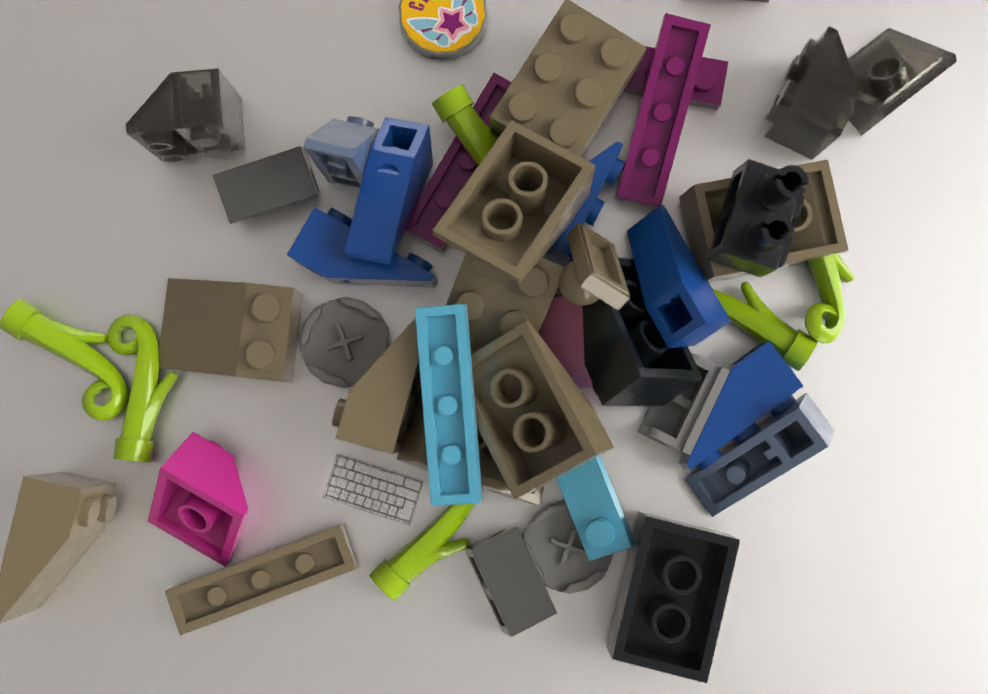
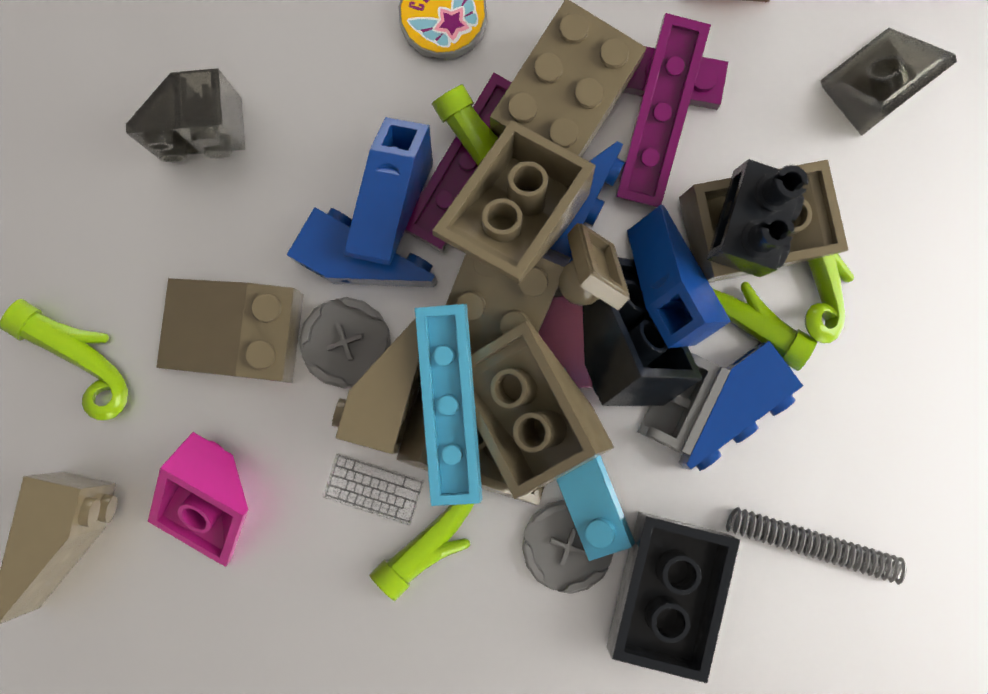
(145, 394): lime plant -> none
(261, 579): dark tan plate -> none
(266, 184): dark grey hinge -> none
(342, 149): sand blue slope -> none
(510, 581): dark grey hinge -> none
(768, 453): sand blue slope -> none
(815, 99): clear smoke slope -> none
(817, 548): none -> light grey piece

